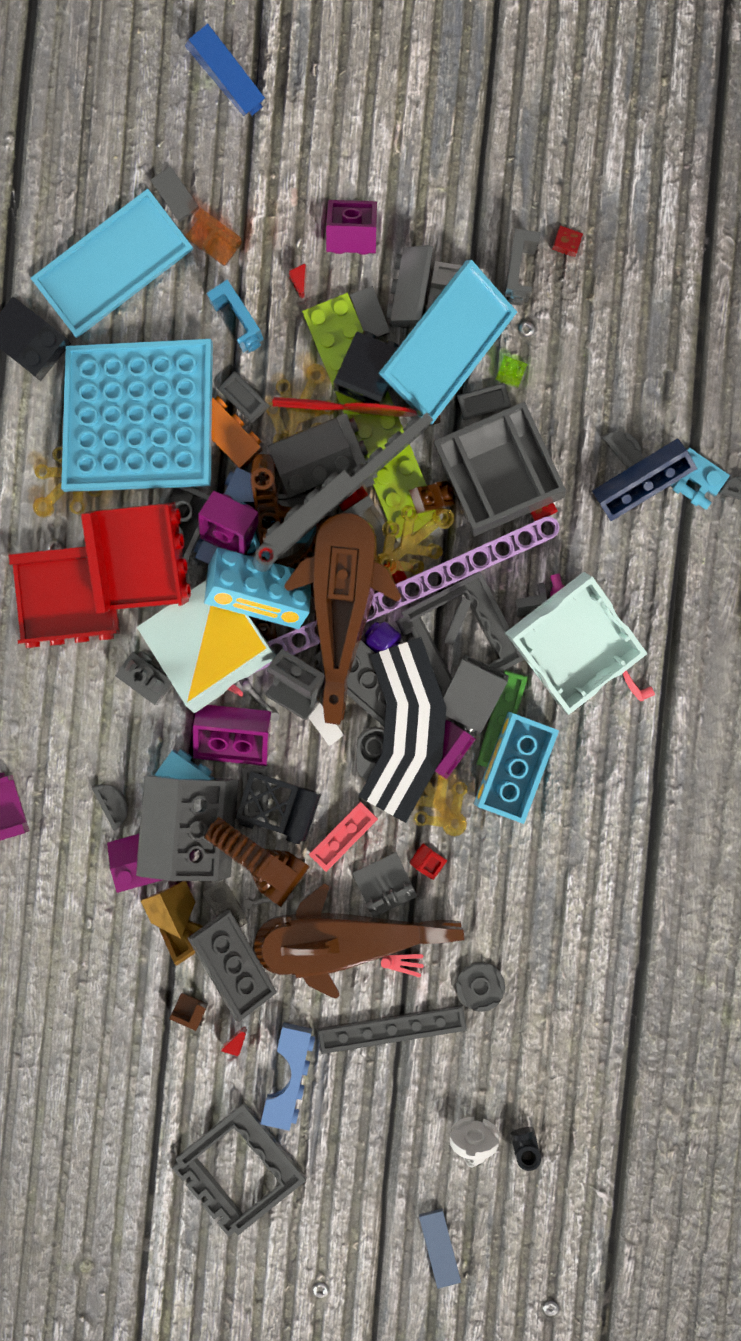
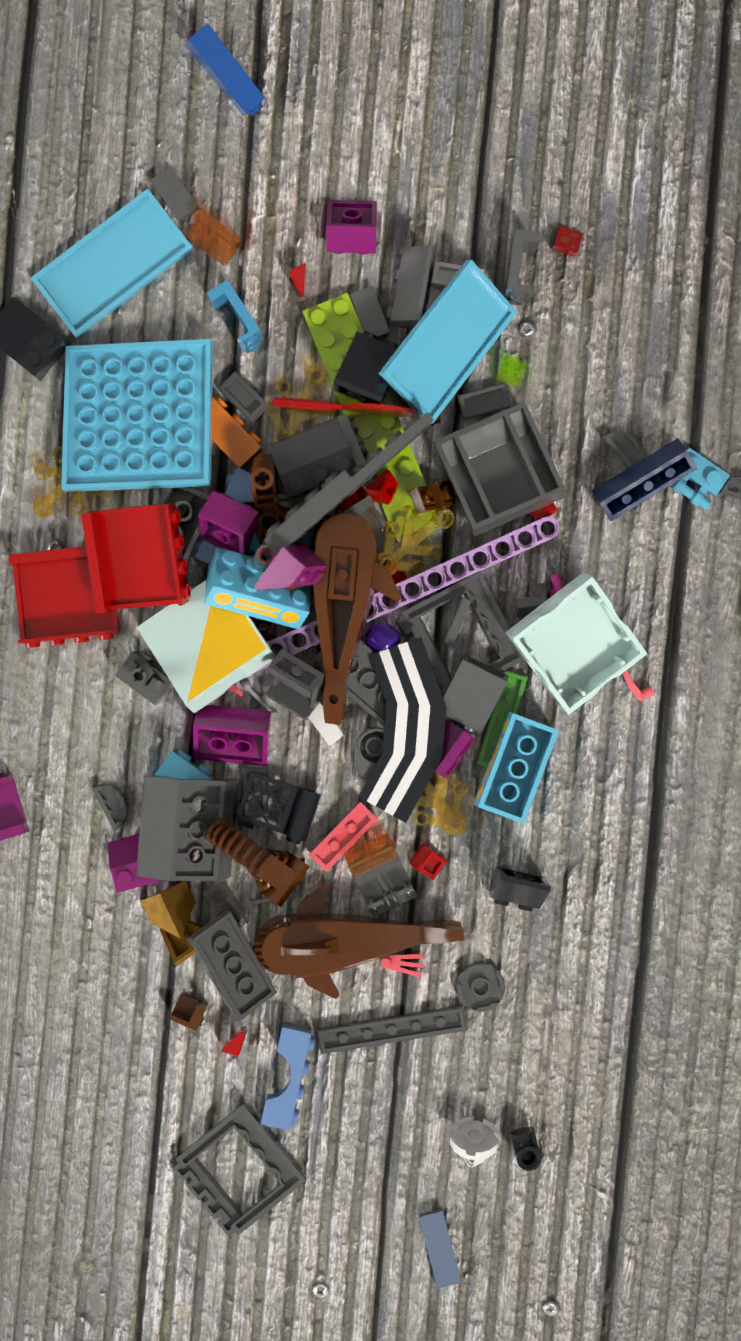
(292, 568): none -> magenta slope
(371, 855): none -> clear orange panel
(383, 488): none -> red slope
(518, 888): none -> black slope

